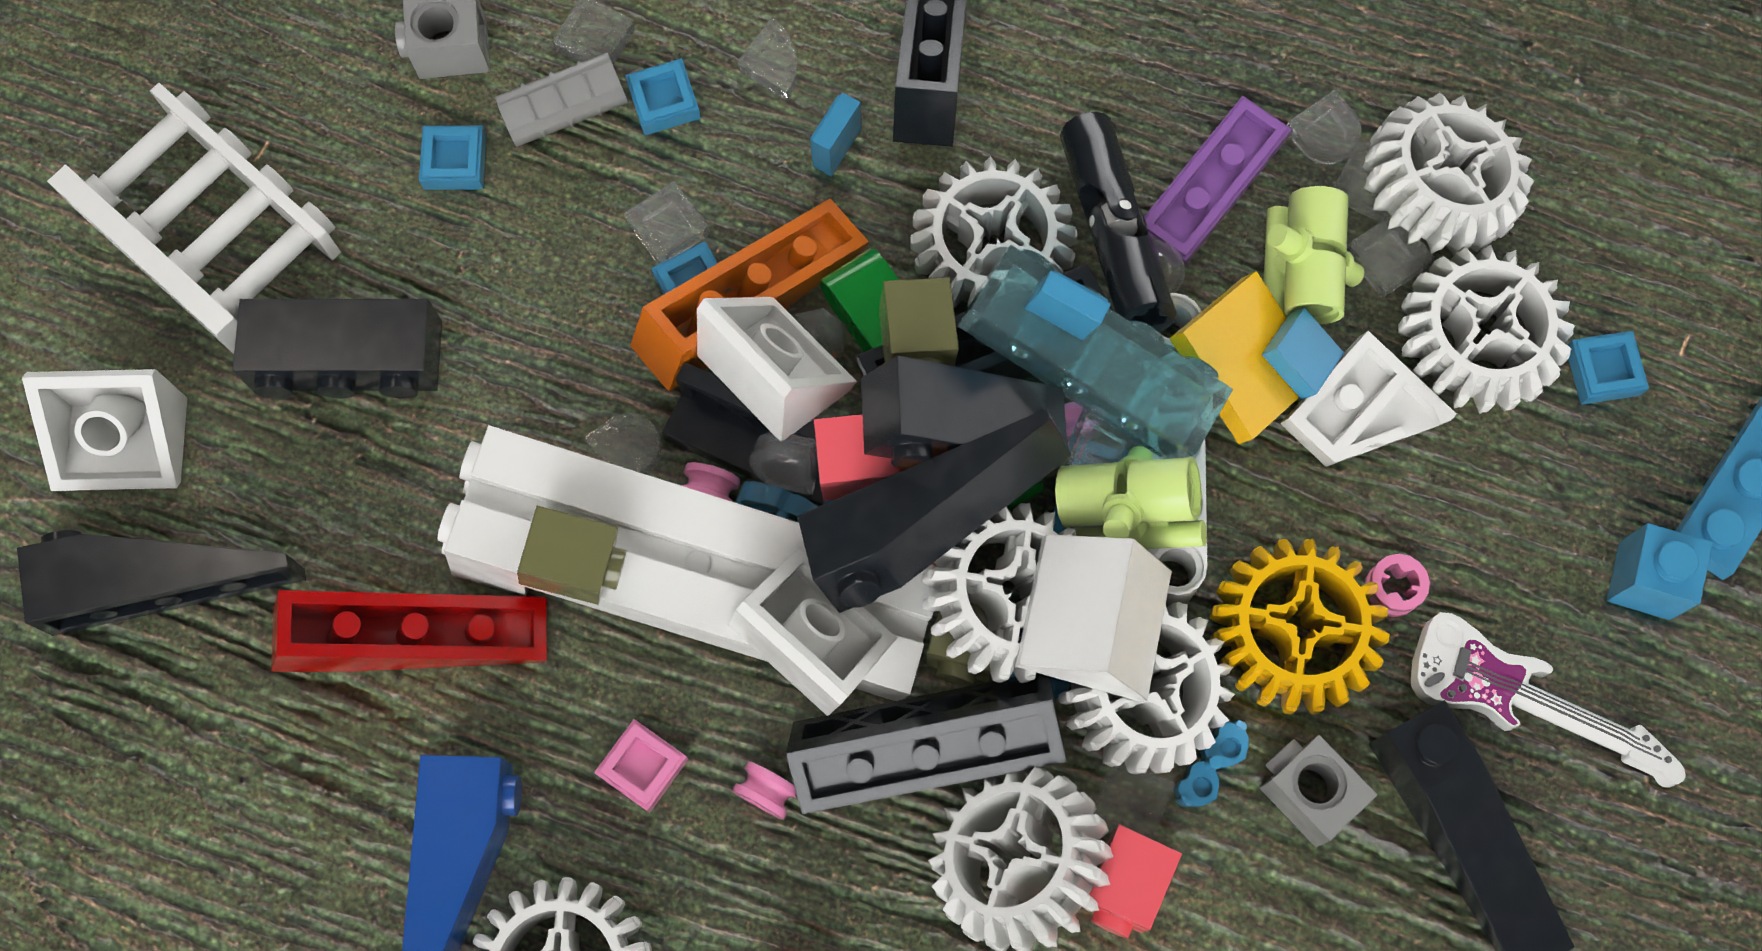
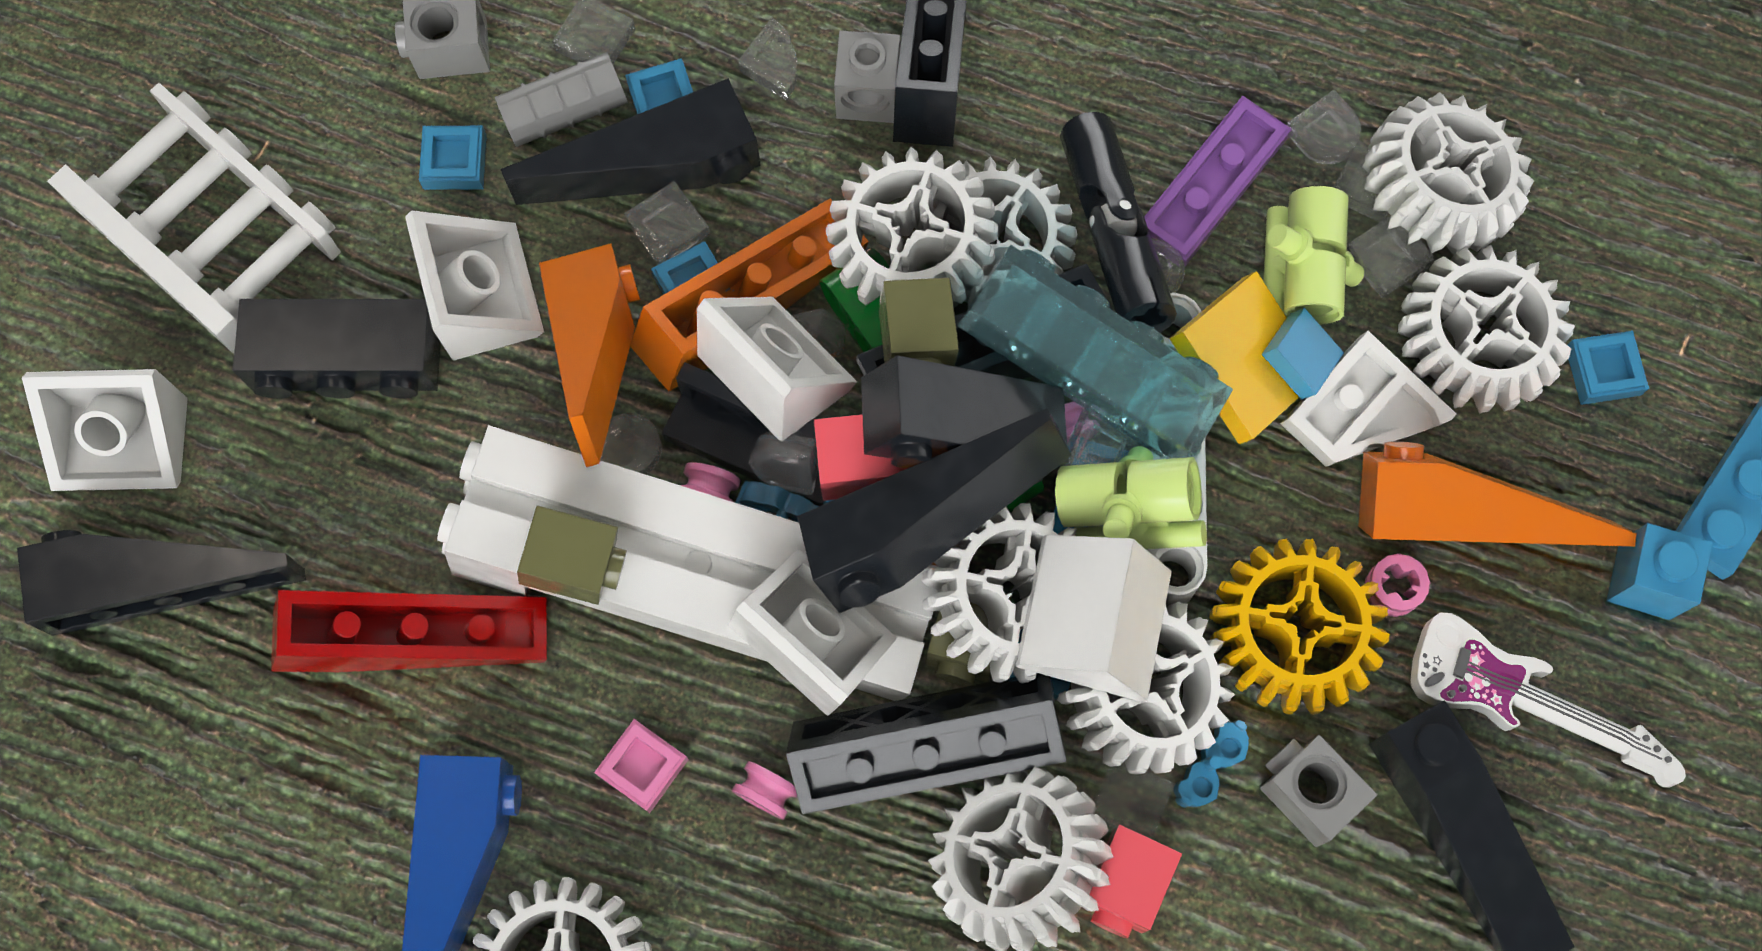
(474, 282): none -> white slope
(591, 337): none -> orange slope
(685, 141): none -> black slope
(835, 133): dark azure tile -> none
(866, 76): none -> light grey brick
(921, 182): none -> white gear
(1067, 305): dark azure tile -> none
(1435, 500): none -> orange slope

